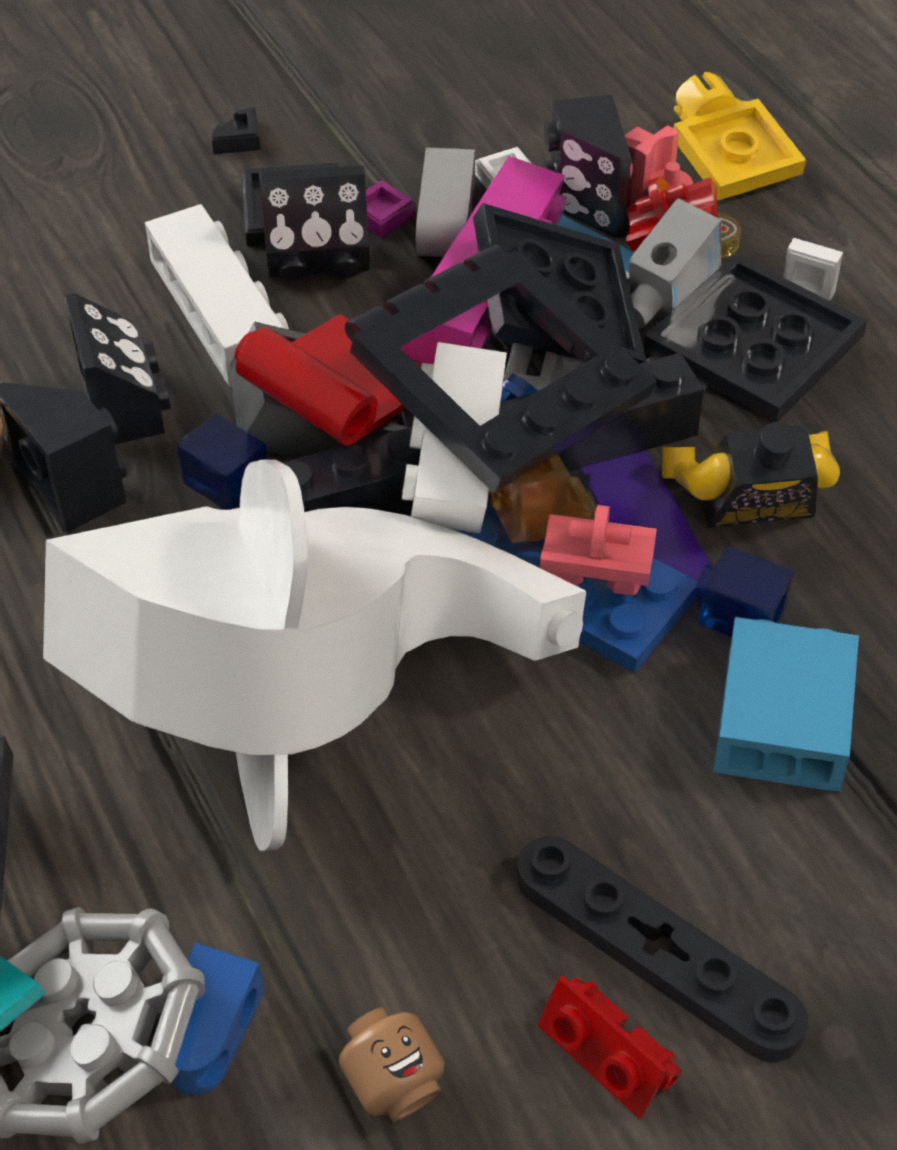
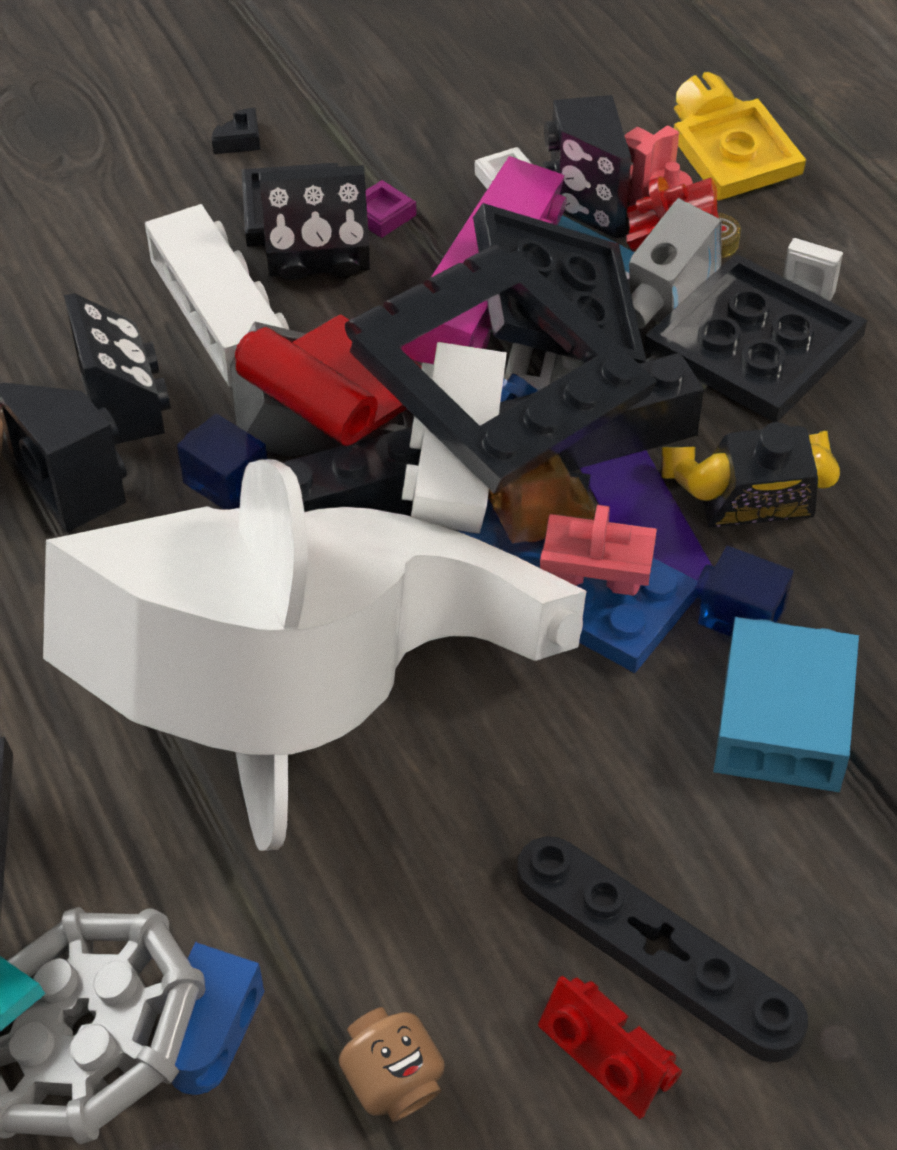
(444, 199): light grey beam -> none

